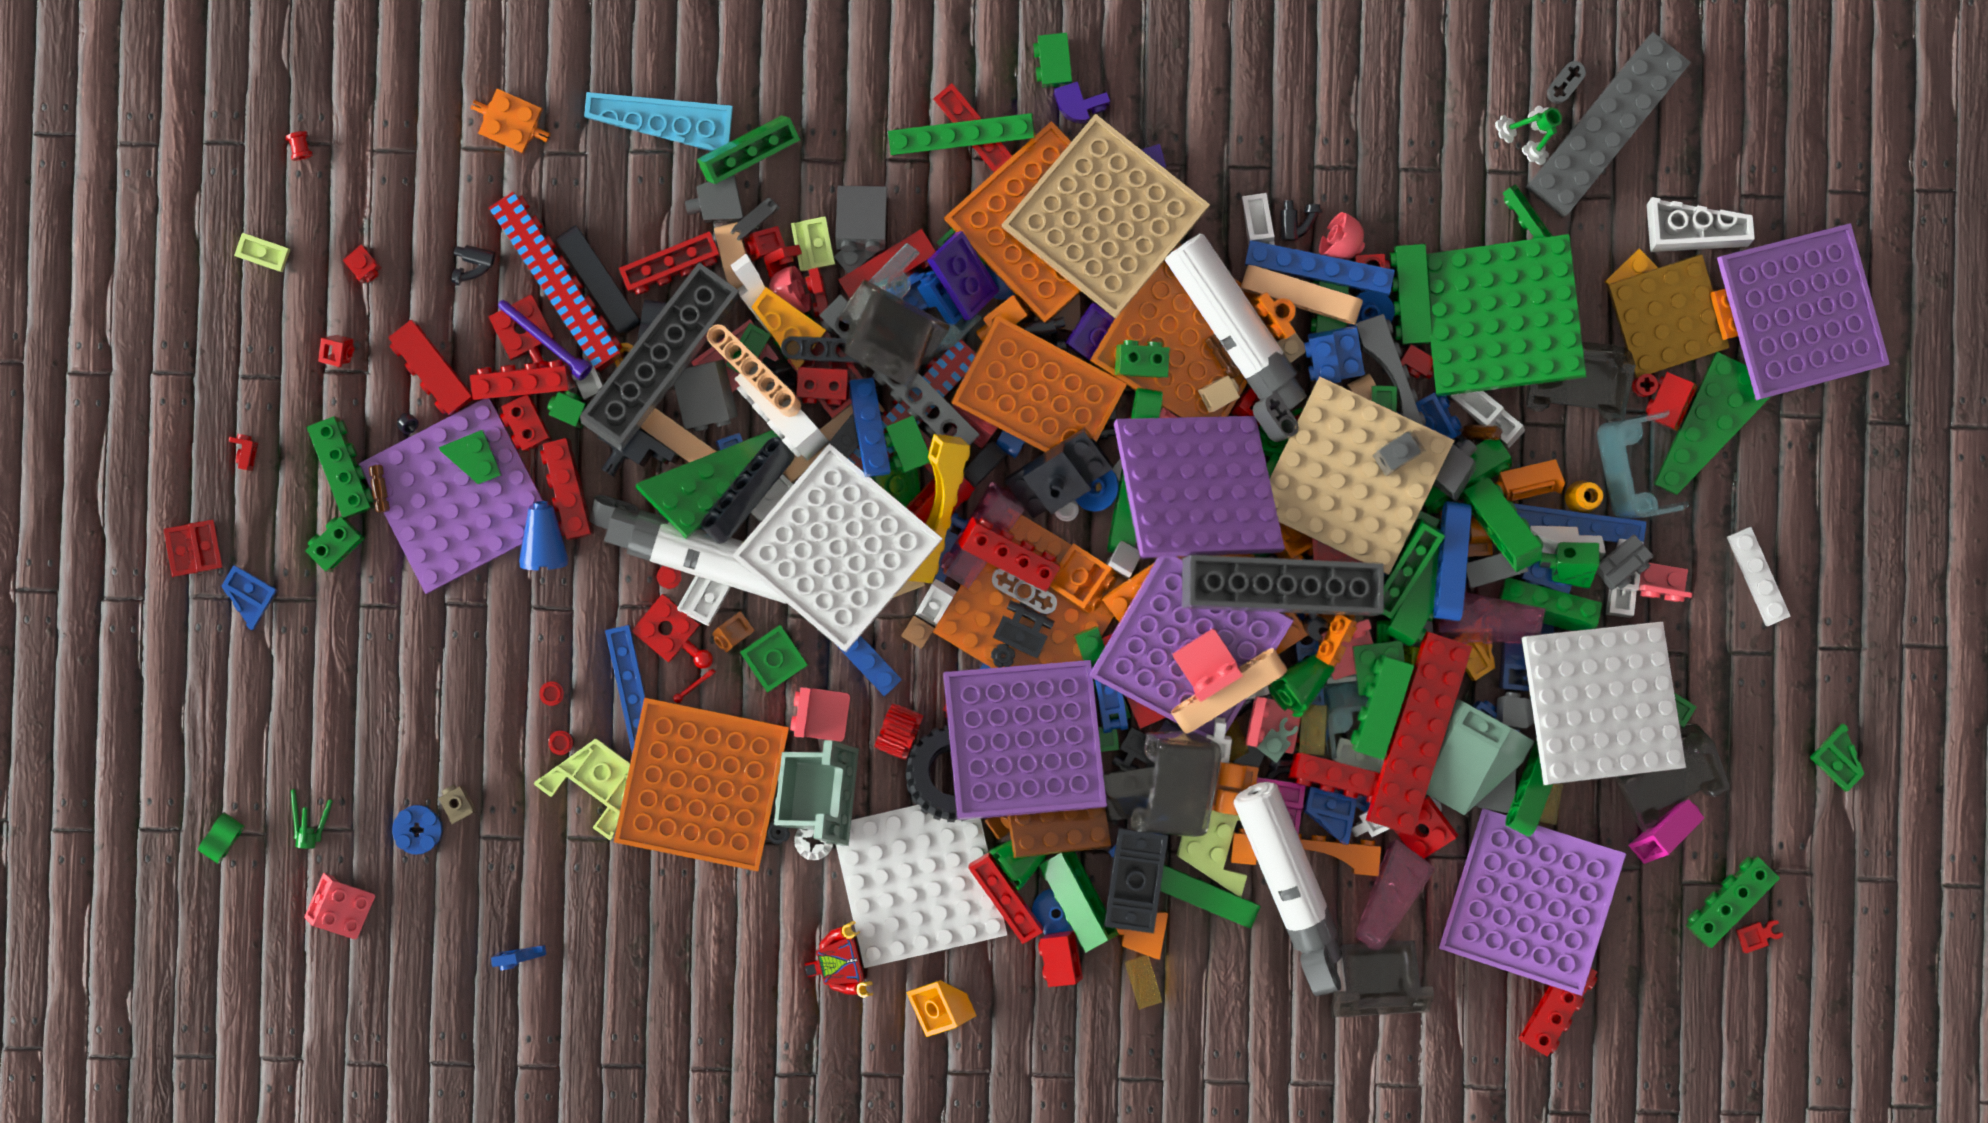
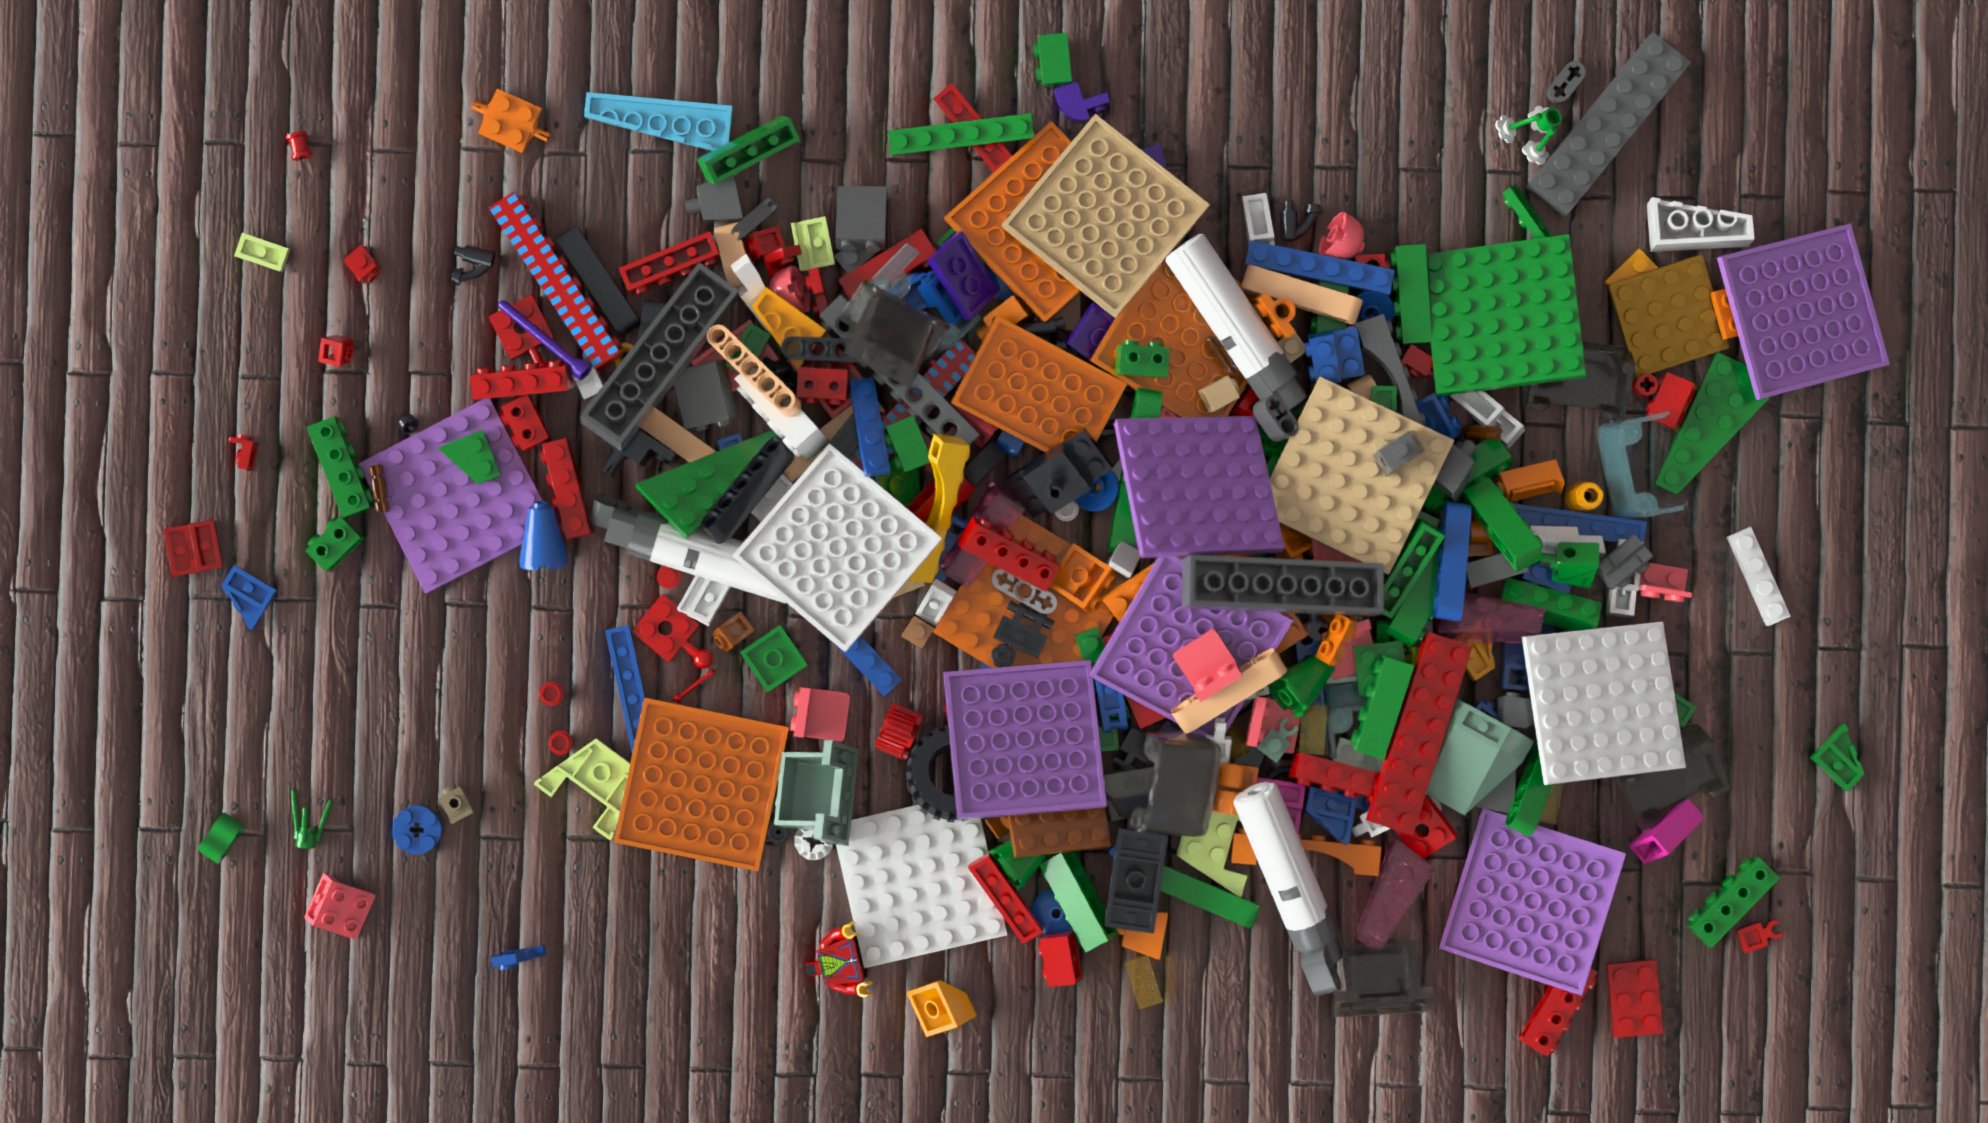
(431, 368): red brick -> none
(567, 408): green brick -> none
(1634, 998): none -> red plate

